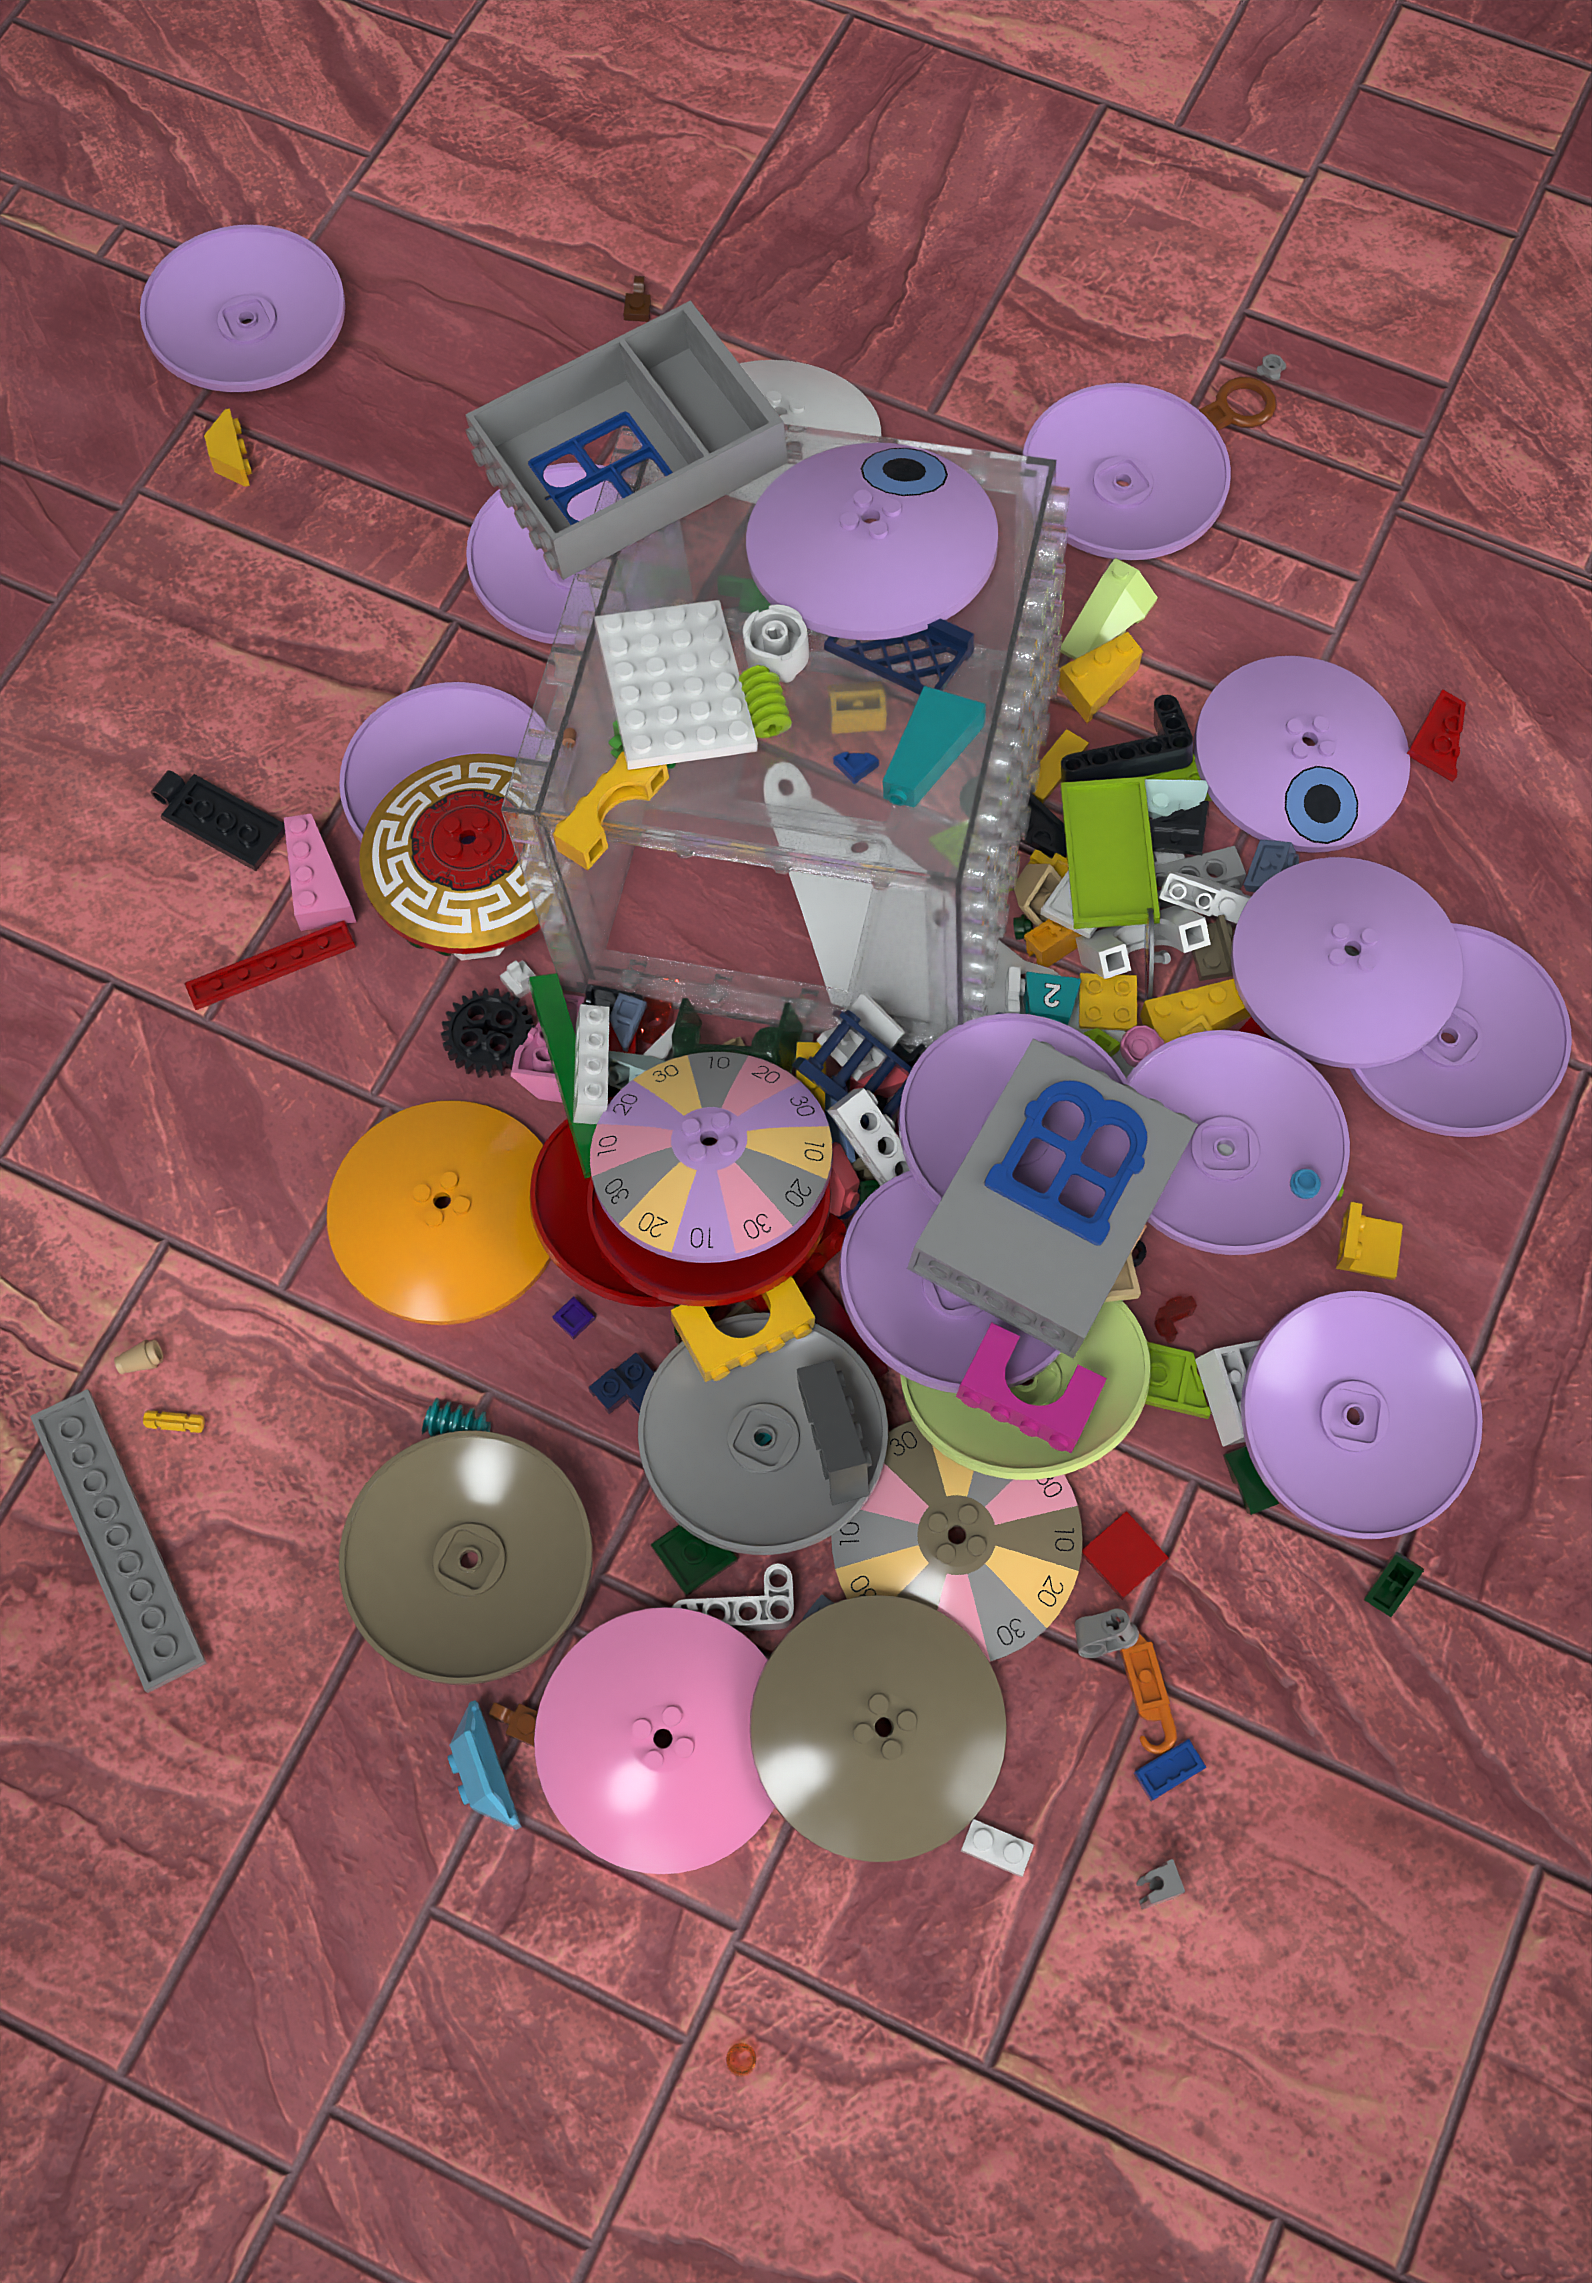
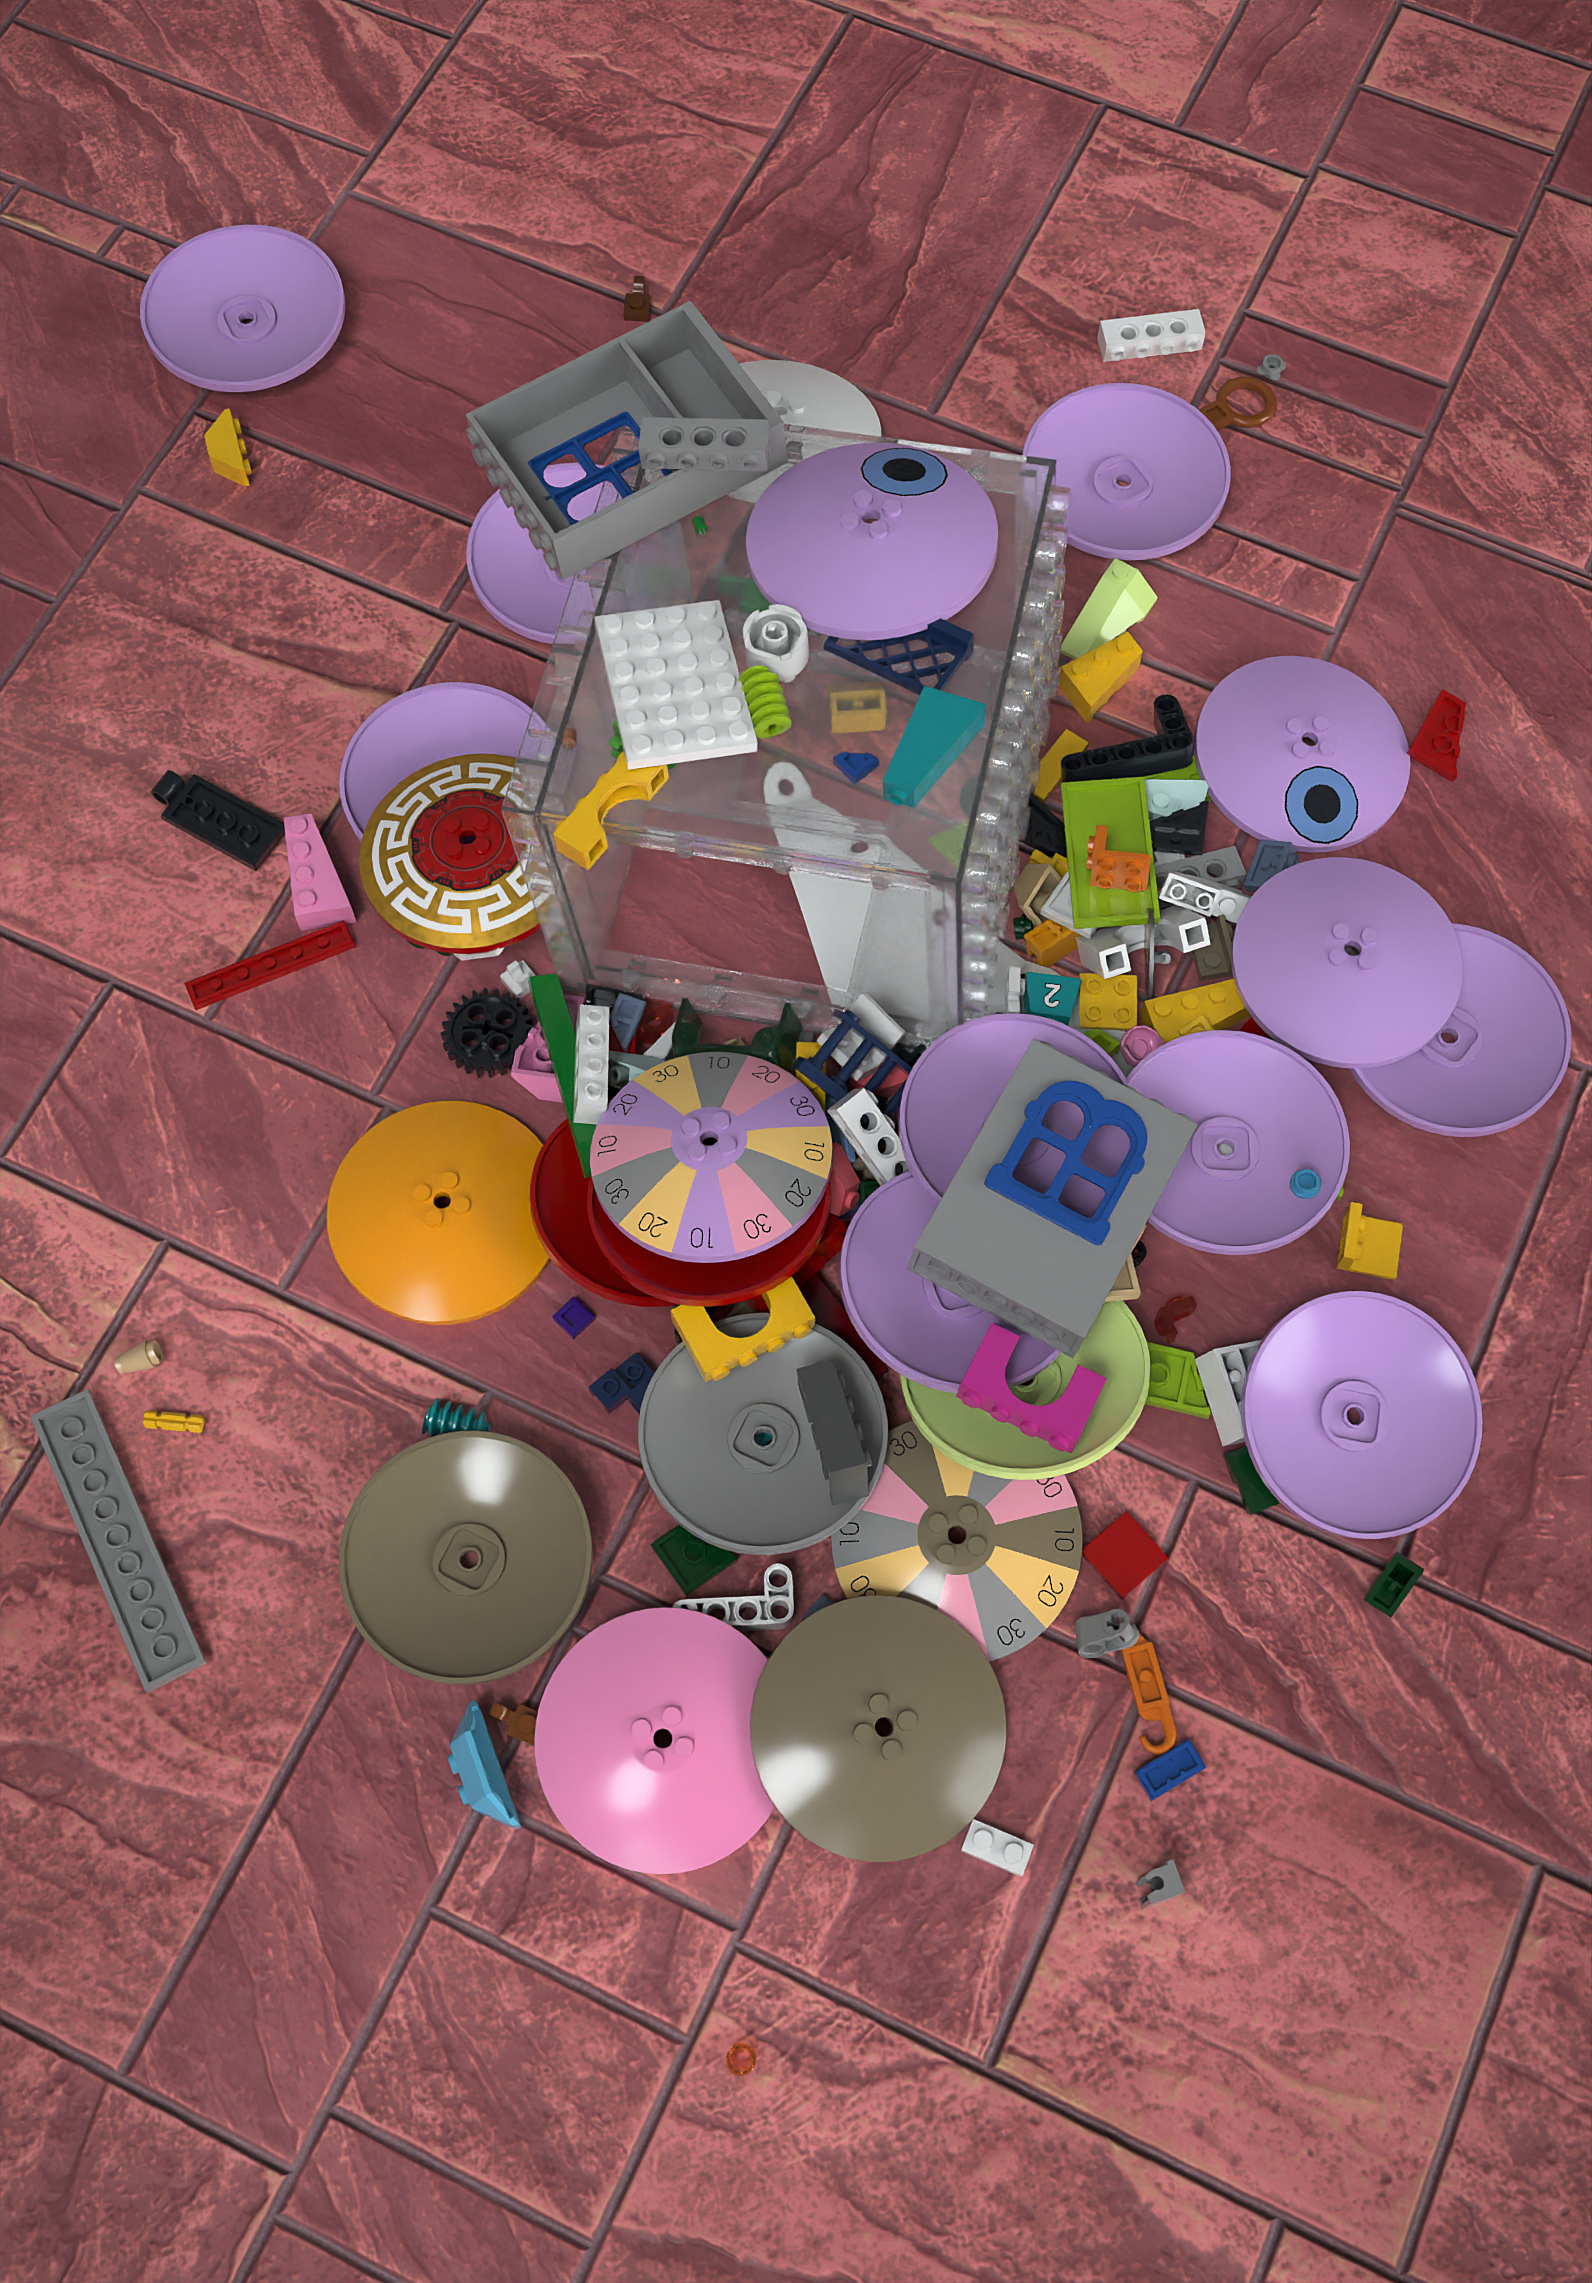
(699, 525): none -> green piece
(704, 444): none -> light grey brick
(1116, 868): none -> orange bracket
(1151, 335): none -> white brick

